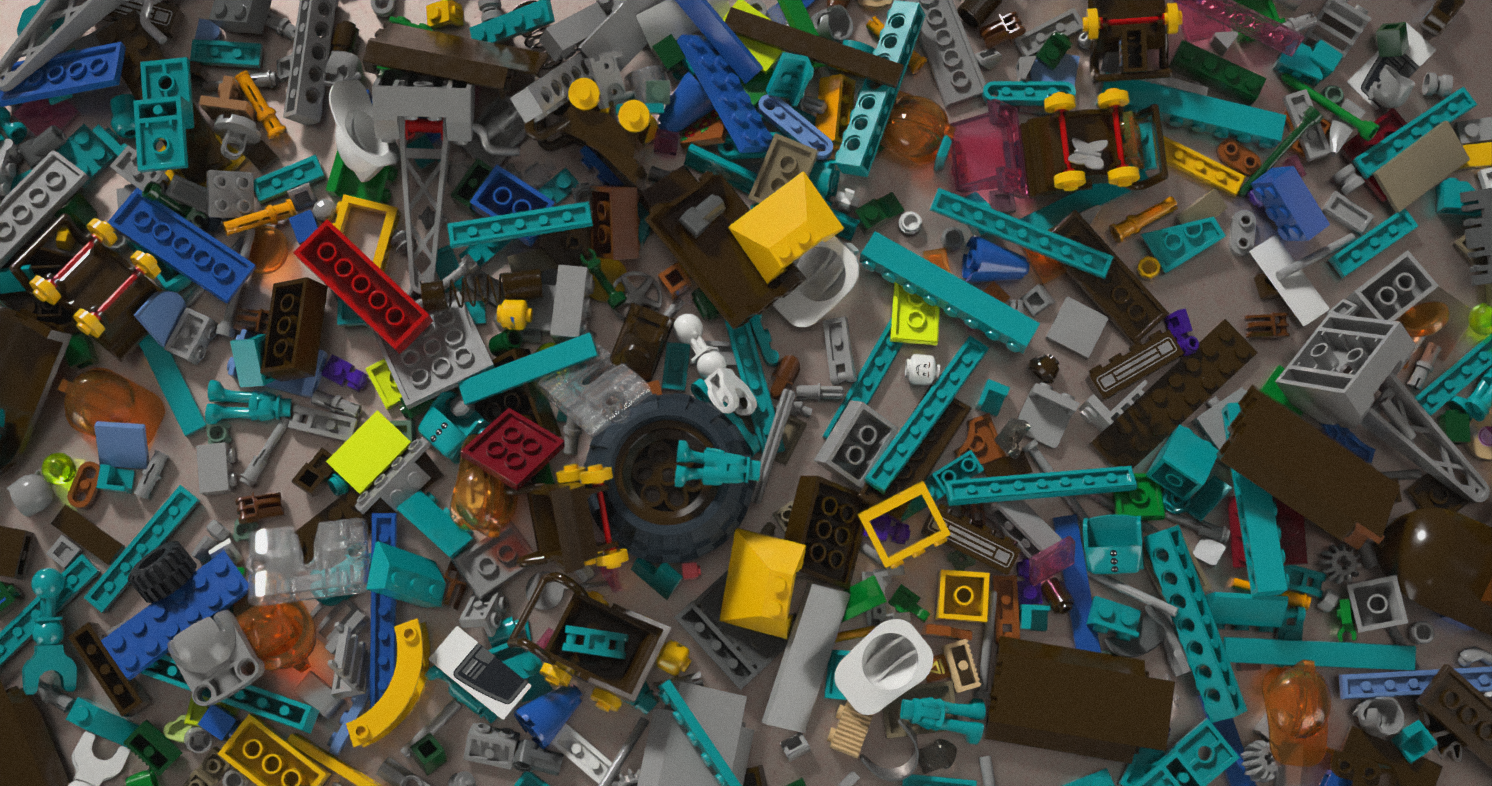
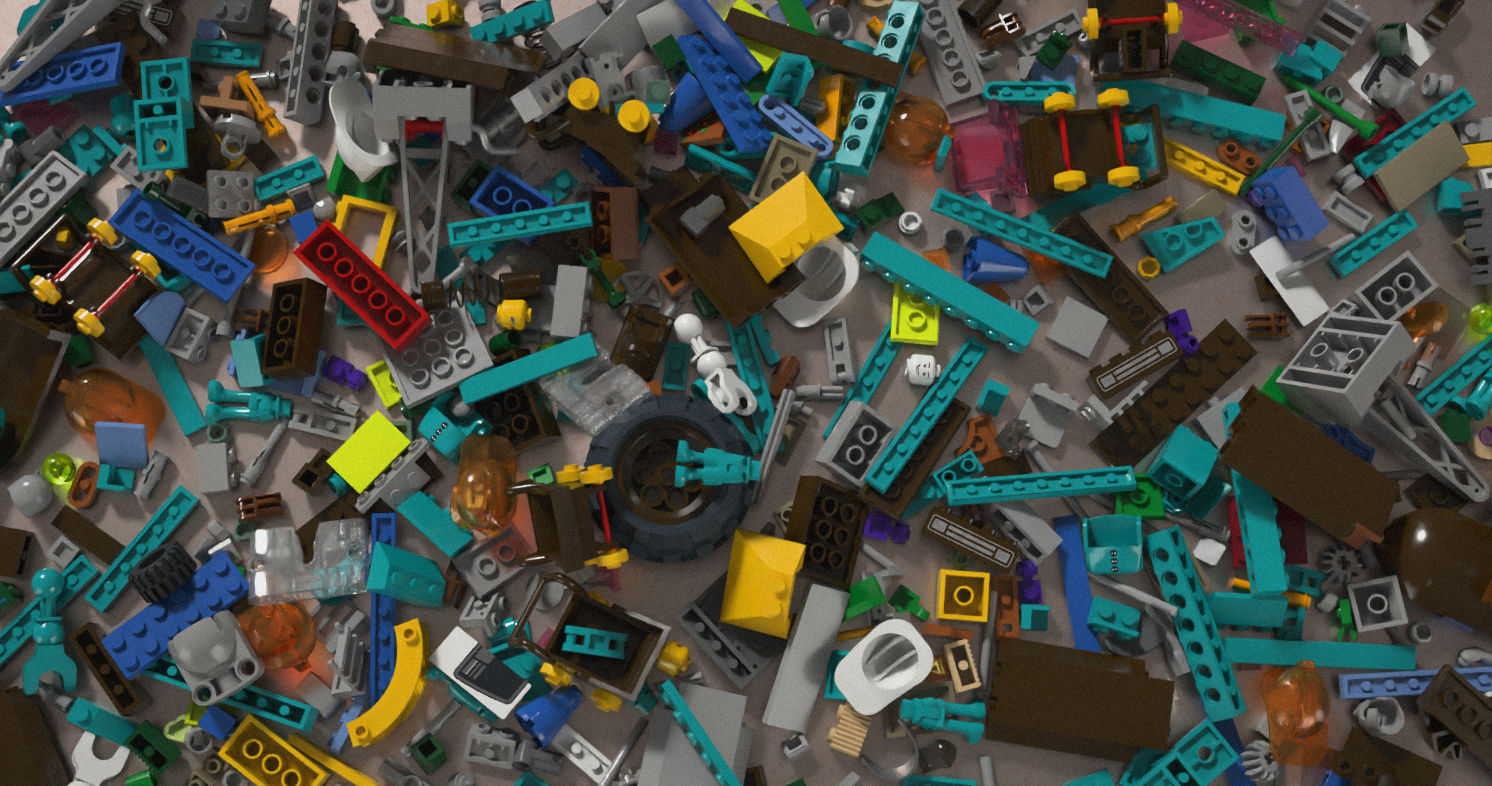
(513, 449): dark red plate -> none
(571, 437): light grey pin -> none
(661, 579): teal tile -> none
(691, 571): coral piece -> none
(916, 549): yellow window -> none
(1044, 368): dark brown cone -> none
(1051, 560): clear pink tile -> none
(1057, 596): dark brown brick -> none
(1088, 153): light grey piece -> none
(1131, 131): clear orange plate -> none
(1222, 41): light grey slope -> none
(1302, 22): light grey pin -> none
(1414, 741): teal panel -> none

